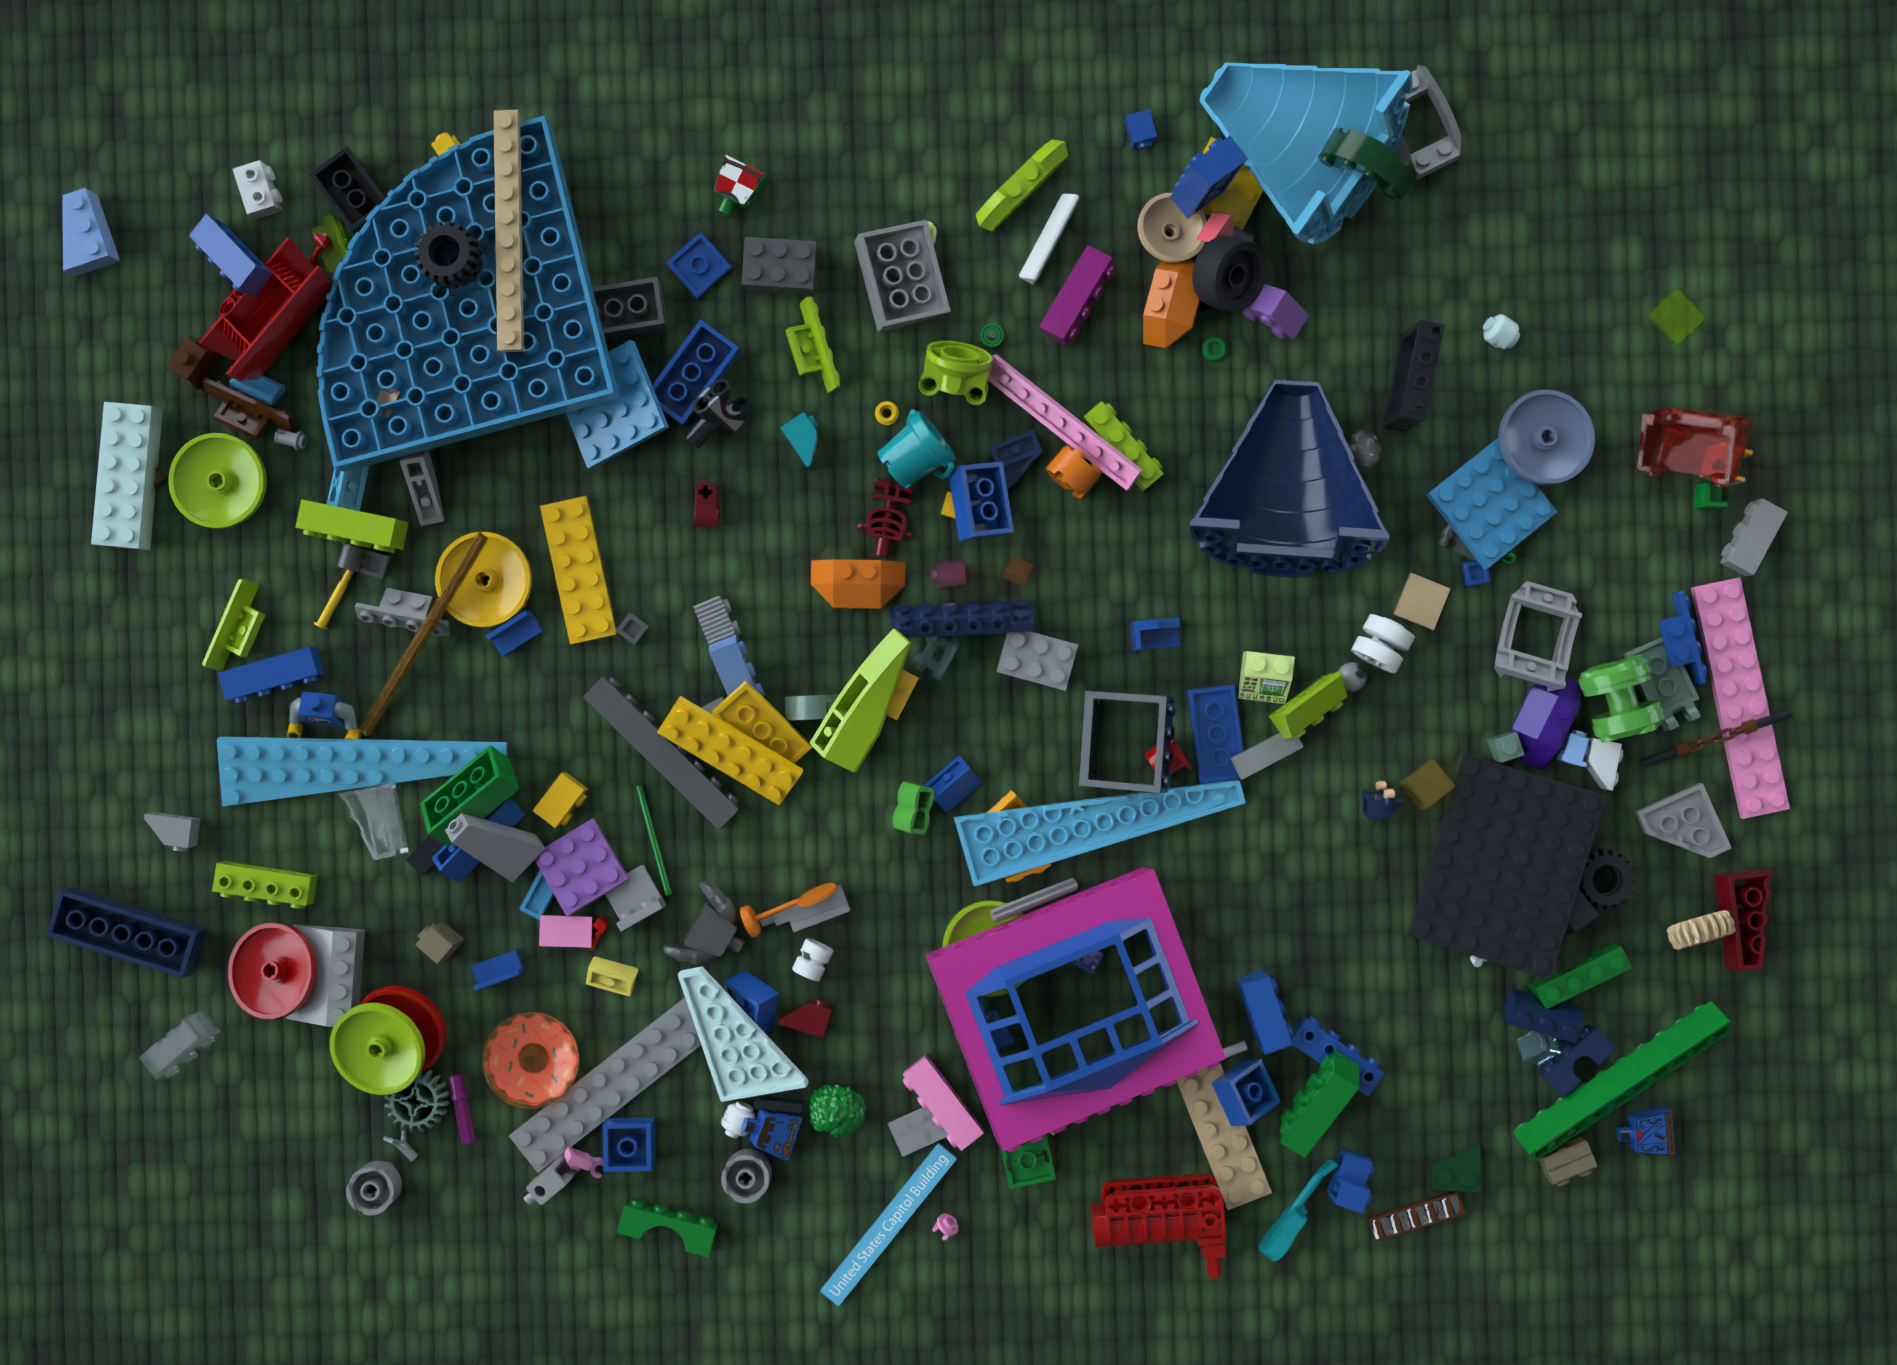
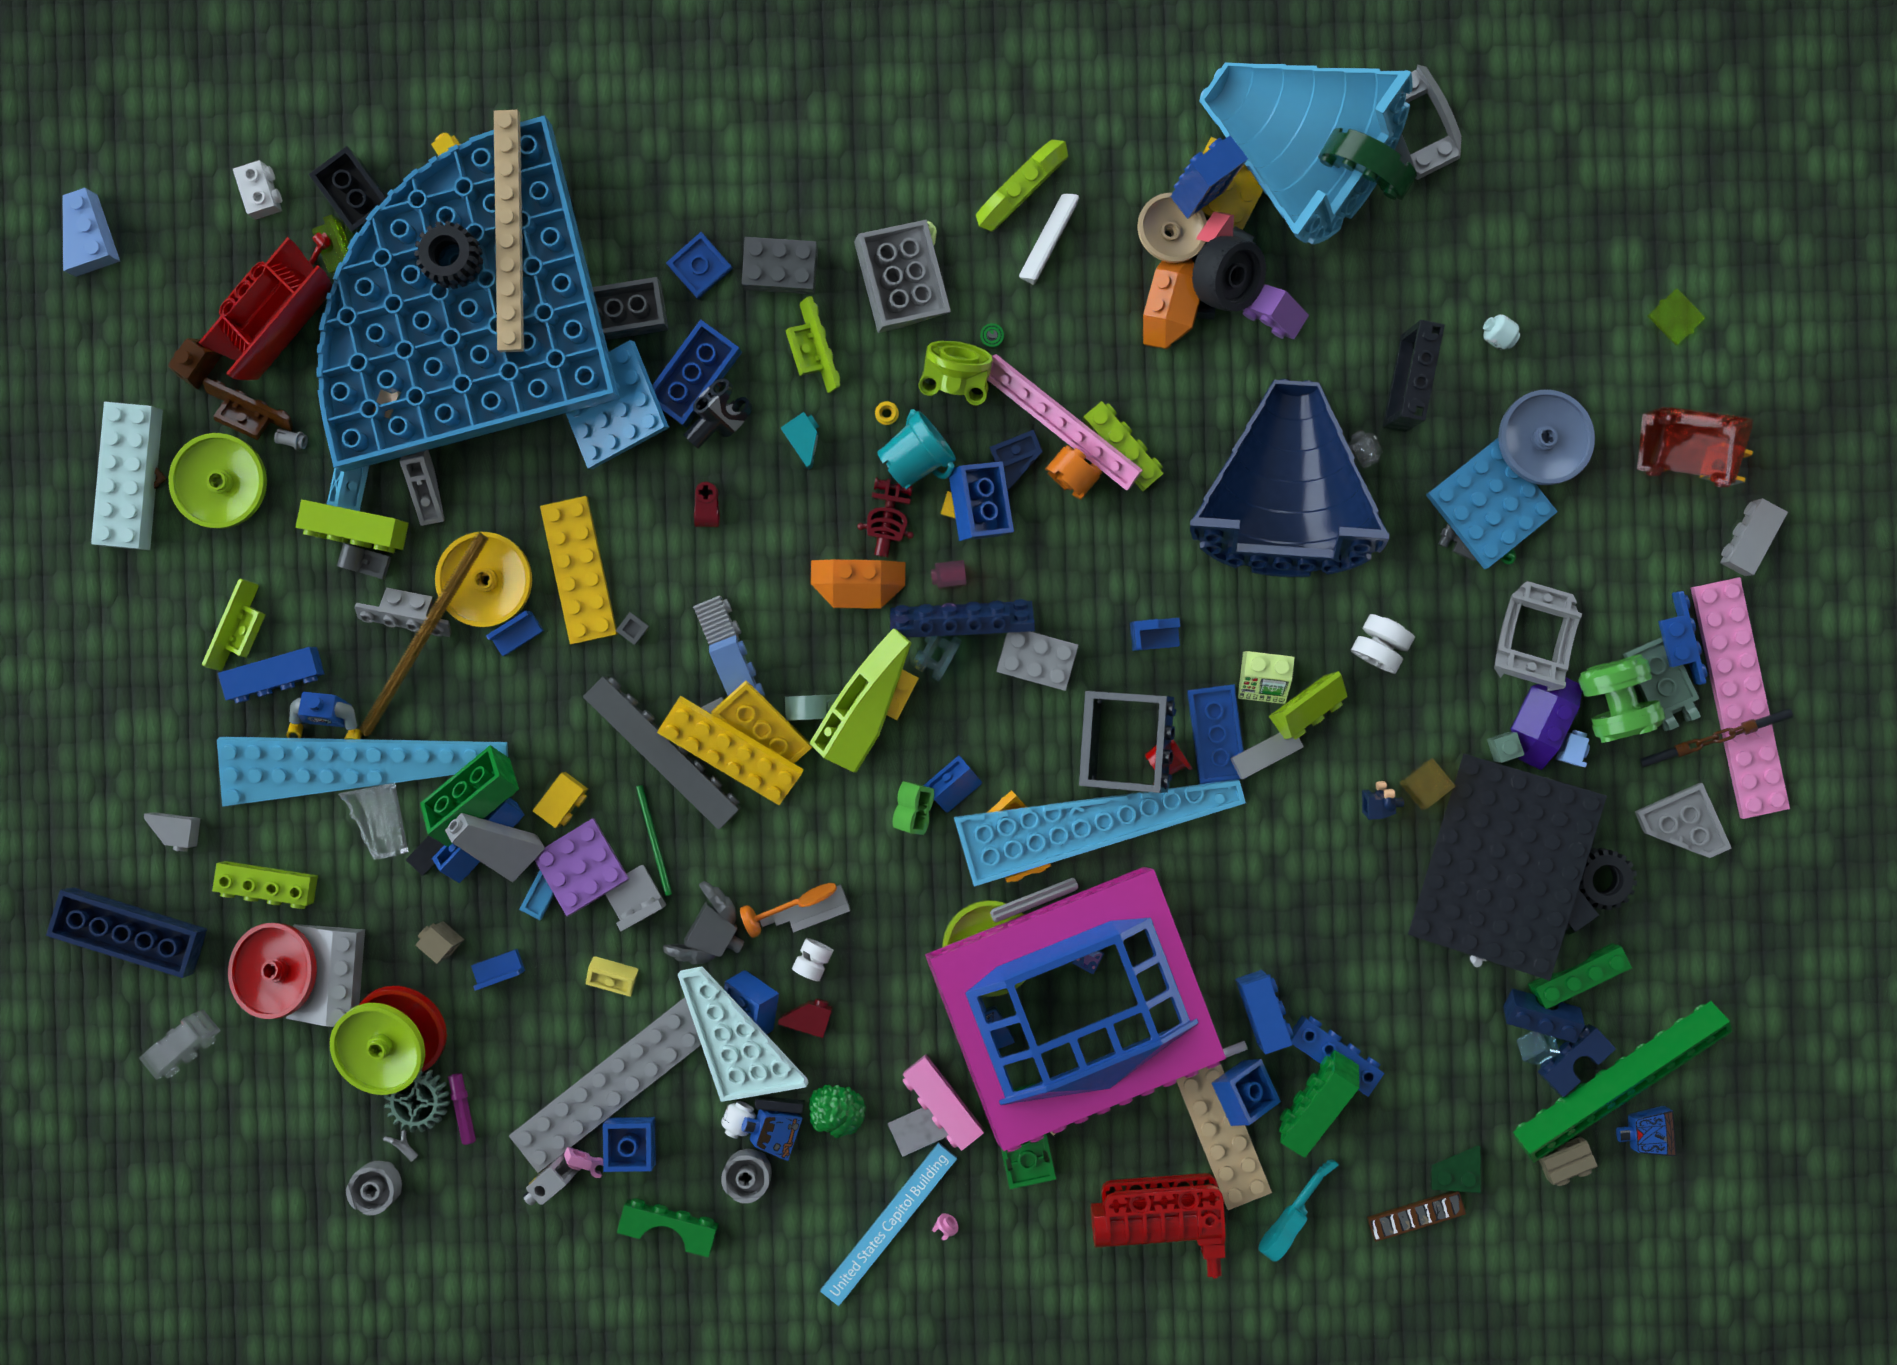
(230, 255): brick -> none
(261, 389): dark azure tile -> none
(334, 600): yellow piece -> none
(530, 1060): clear orange dish -> none
(565, 931): bright pink piece -> none
(600, 925): red hand -> none
(737, 185): torso -> none
(1017, 571): clear orange plate -> none
(1077, 296): magenta brick -> none
(1141, 129): blue brick -> none
(1214, 349): green tile -> none
(1349, 1181): blue brick -> none
(1352, 676): light grey piece -> none
(1421, 601): tan piece -> none
(1475, 573): blue tile -> none
(1603, 762): white slope -> none
(1701, 929): tan gear -> none
(1708, 497): green panel -> none
(1745, 897): dark red wedge -> none

